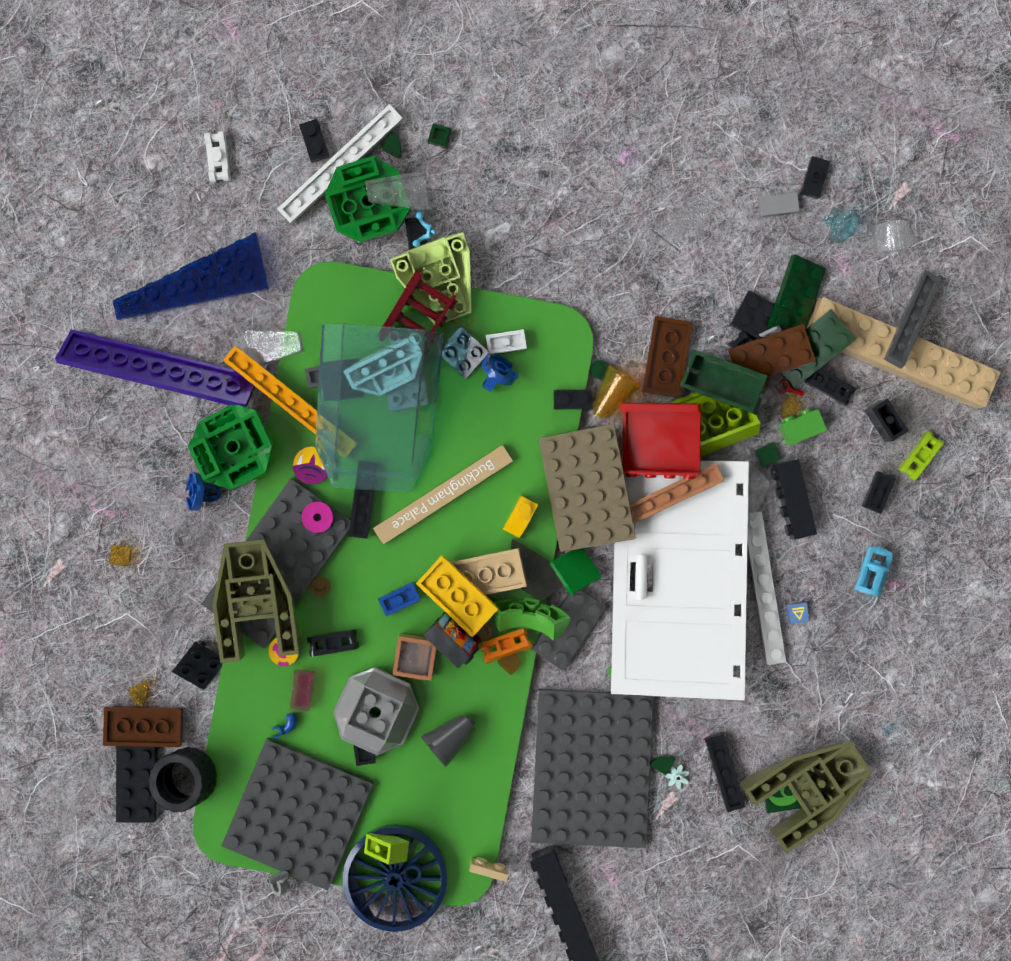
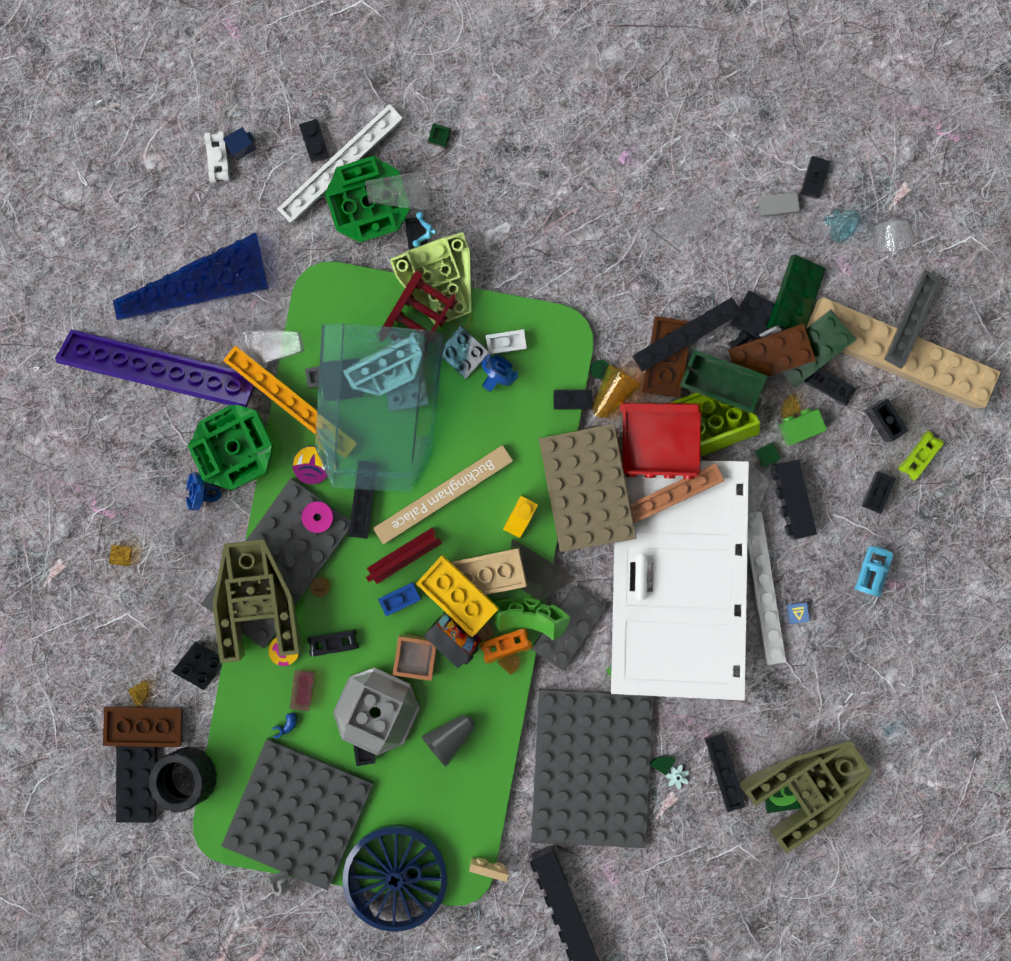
(240, 143): none -> dark blue brick
(386, 848): lime slope -> none
(392, 146): dark green tile -> none
(403, 556): none -> dark red fence
(575, 570): green tile -> none
(686, 334): none -> black plate
(790, 389): red hand -> none

